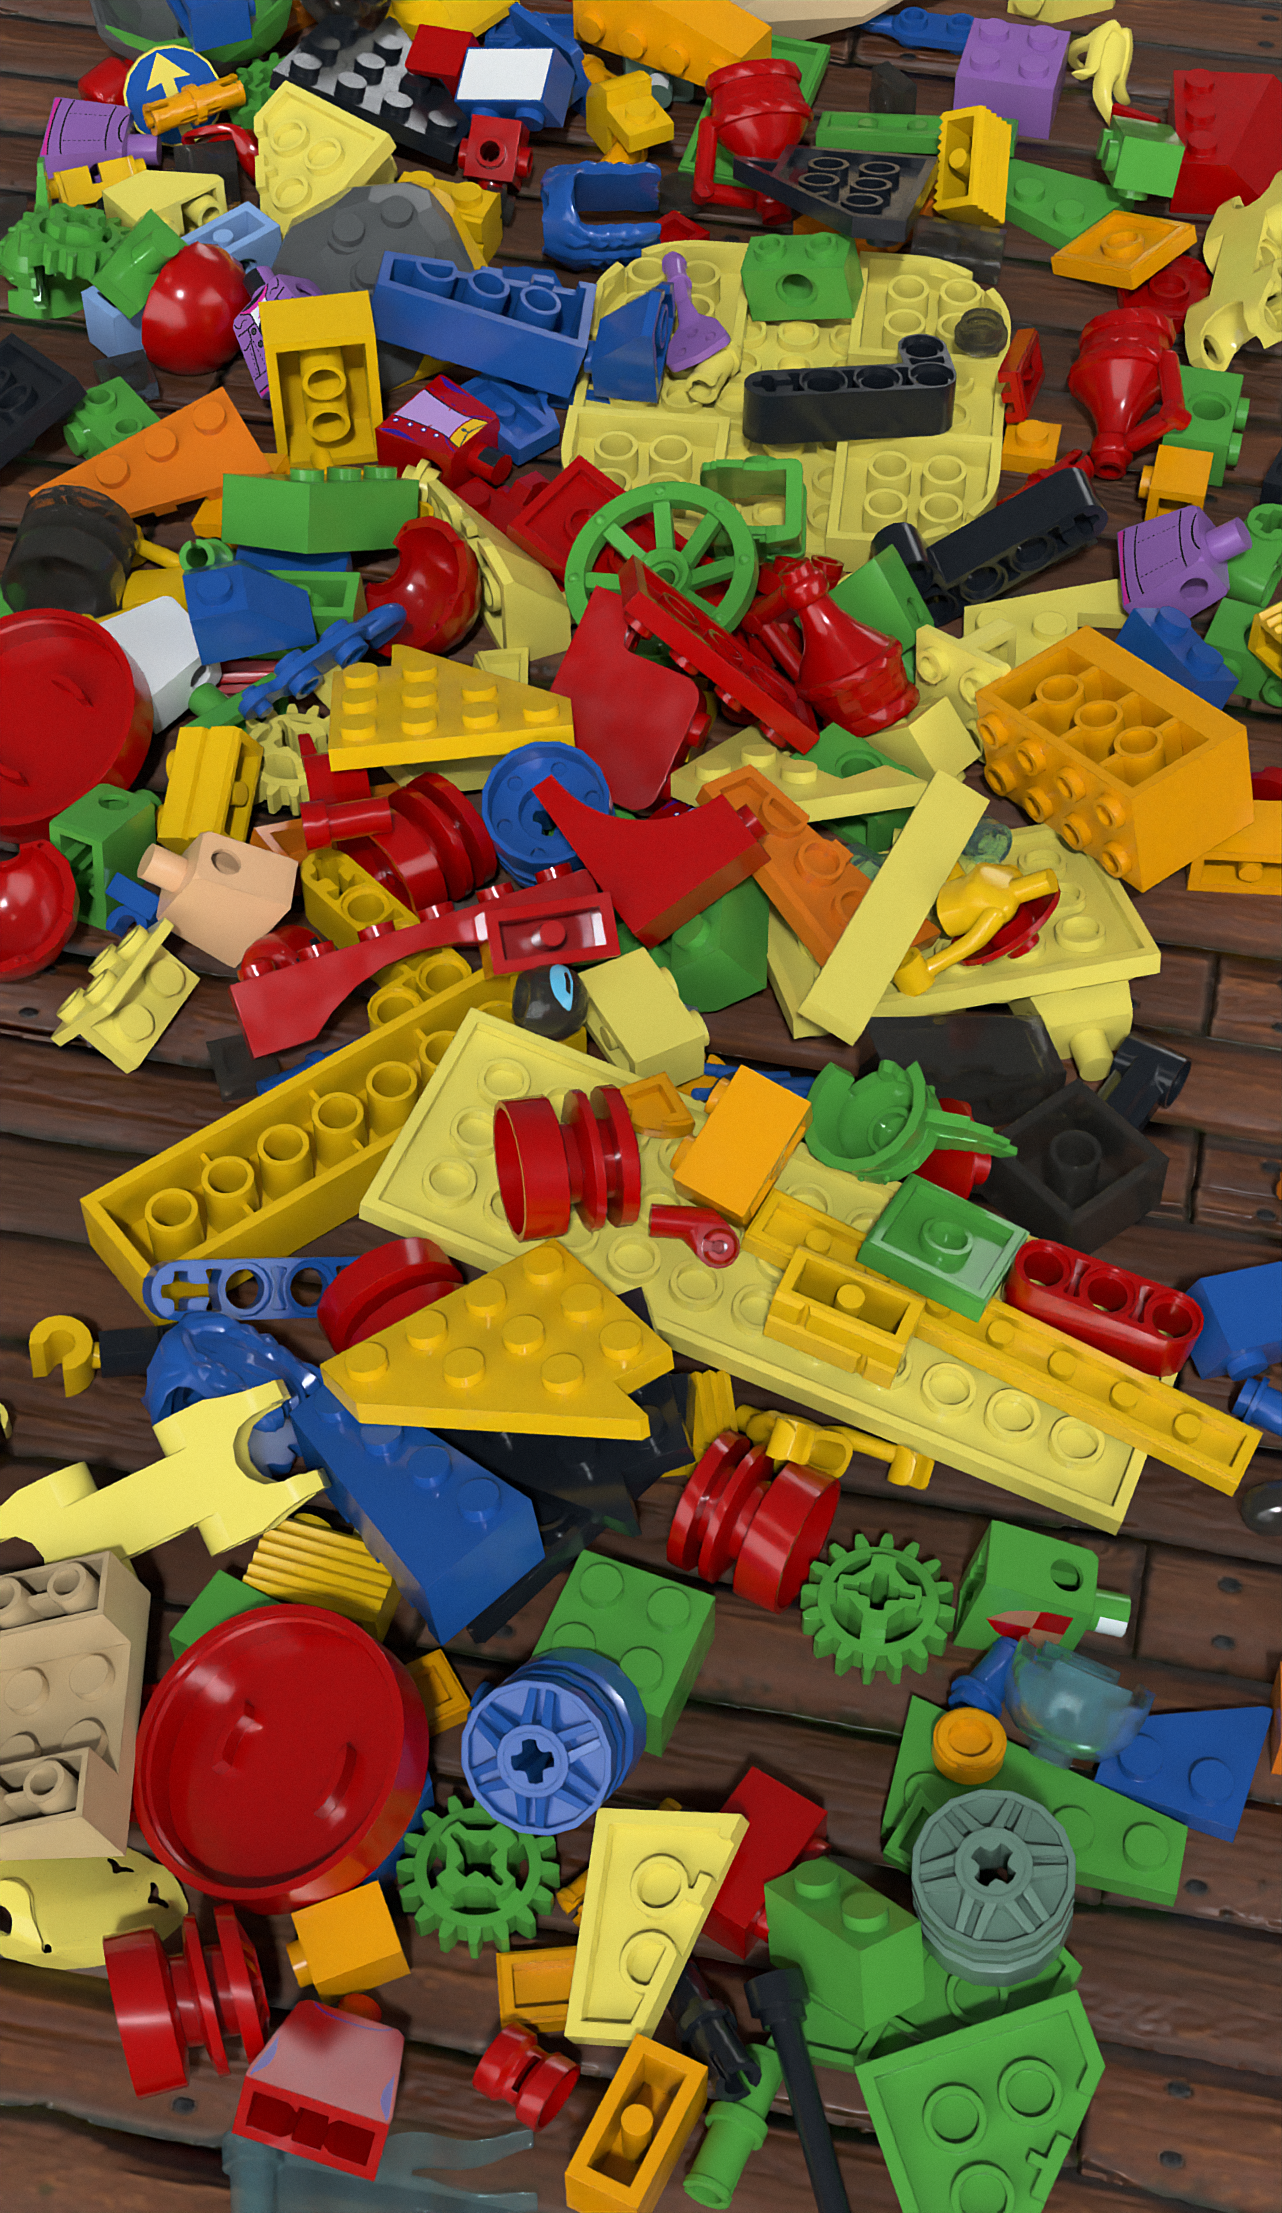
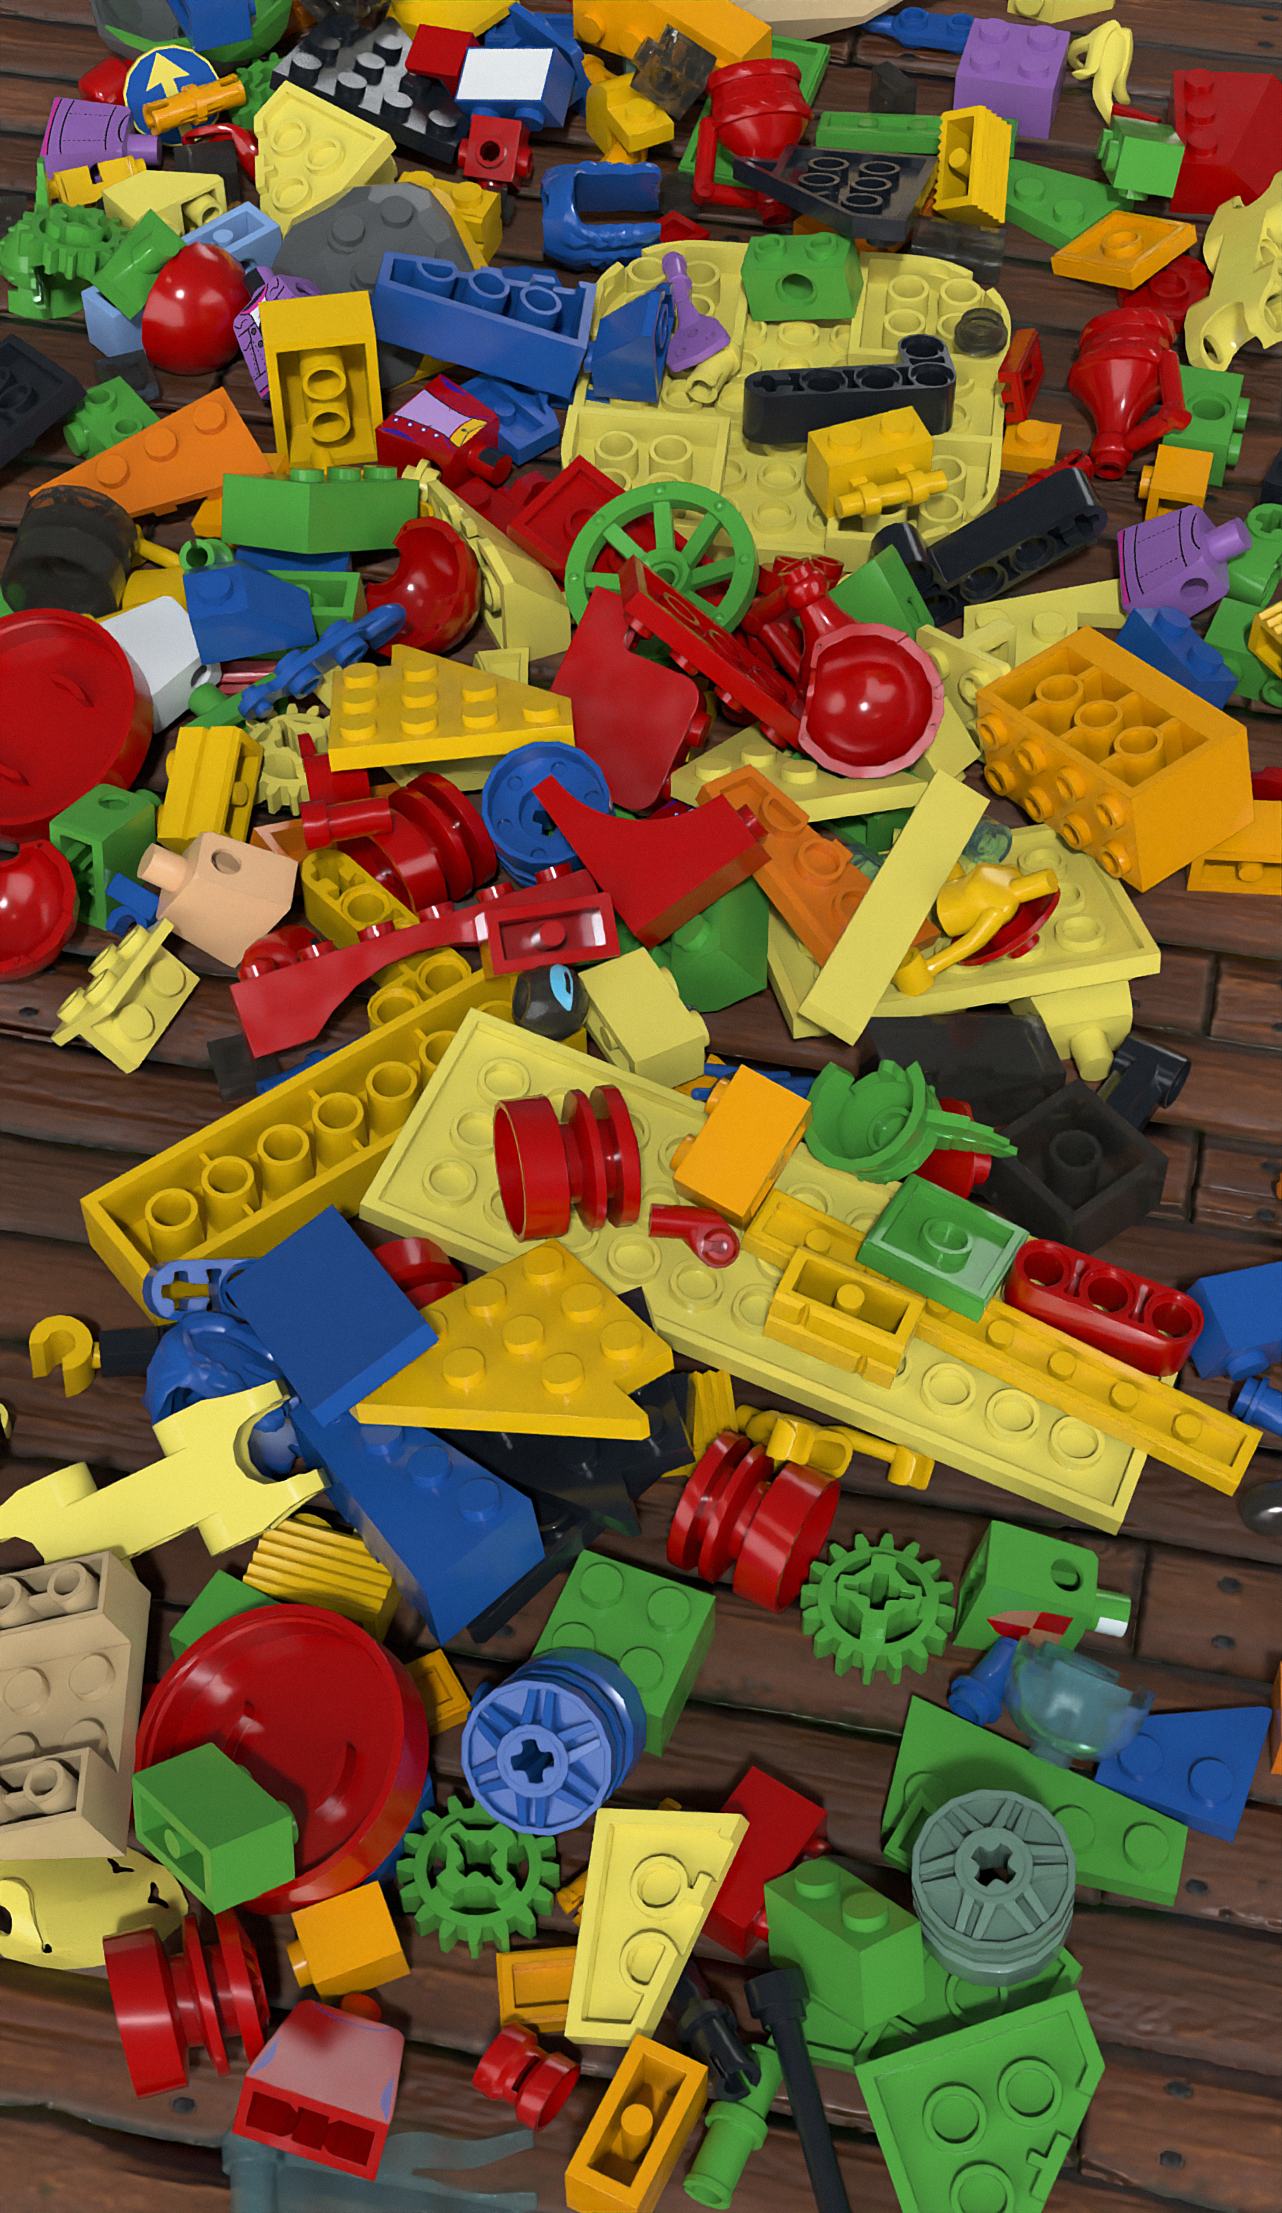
(214, 1827): none -> bright green brick
(330, 1315): none -> blue tile
(657, 1108): light orange tile -> none
(671, 70): none -> clear smoke brick
(760, 477): bright green piece -> none
(870, 701): none -> red cylinder
(872, 464): none -> yellow brick
(968, 1746): light orange tile -> none

